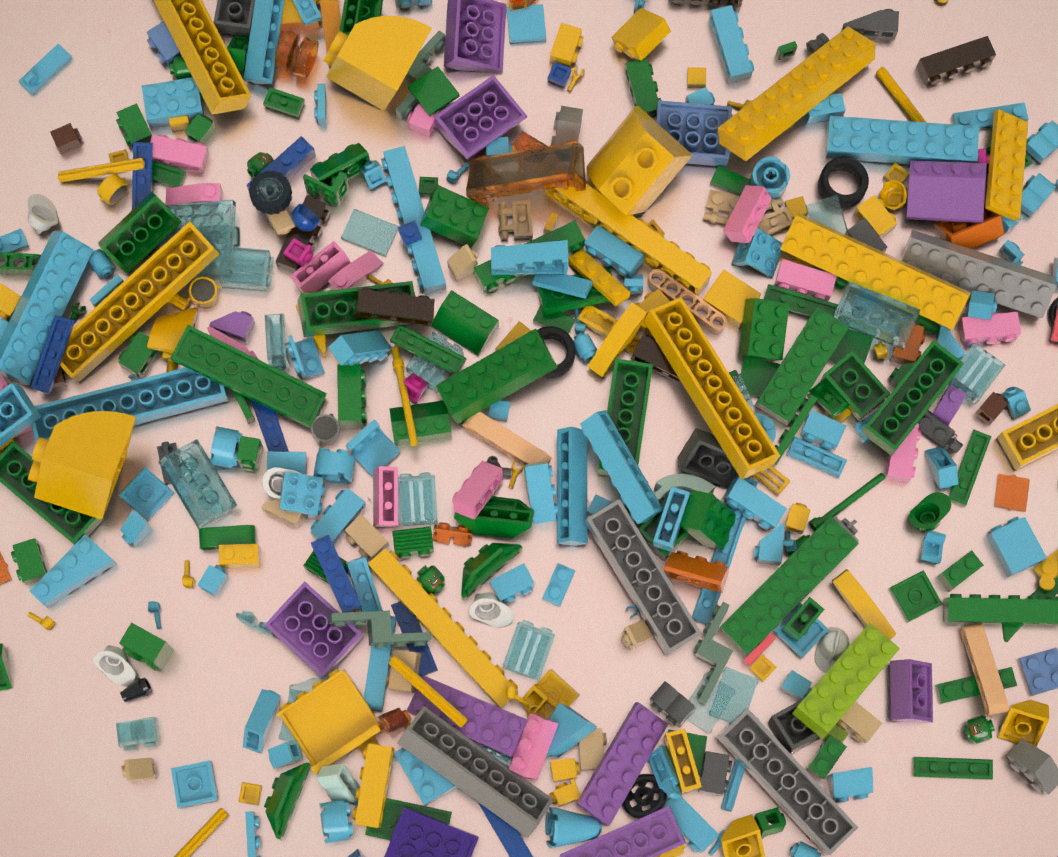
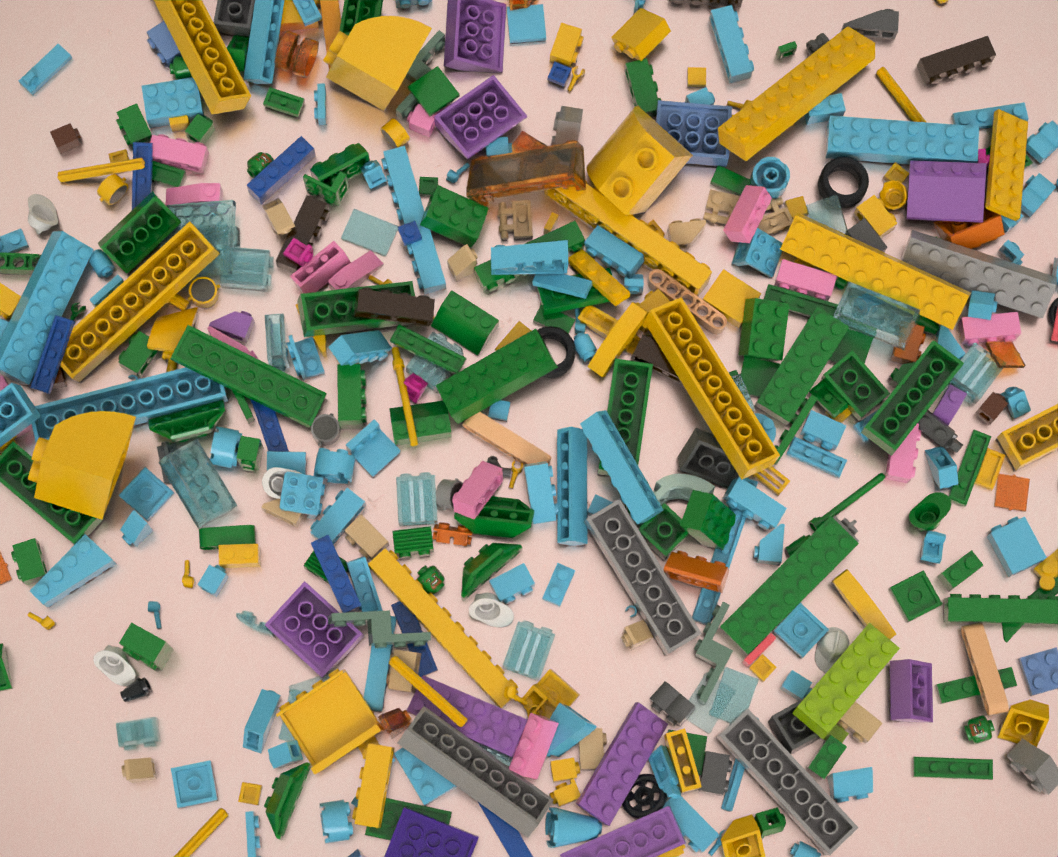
(188, 423): none -> green wedge
(268, 182): black wheel -> none
(304, 218): blue hair -> none
(338, 783): light aqua brick -> none
(385, 496): bright pink brick -> none
(394, 133): none -> yellow piece
(446, 491): none -> light grey piece
(671, 519): medium azure brick -> none
(685, 233): none -> tan slope
(791, 545): medium azure hand -> none
(797, 518): yellow brick -> none
(803, 619): green brick -> none
(881, 350): yellow plate -> none
(990, 469): none -> yellow tile
(1005, 354): none -> clear orange piece

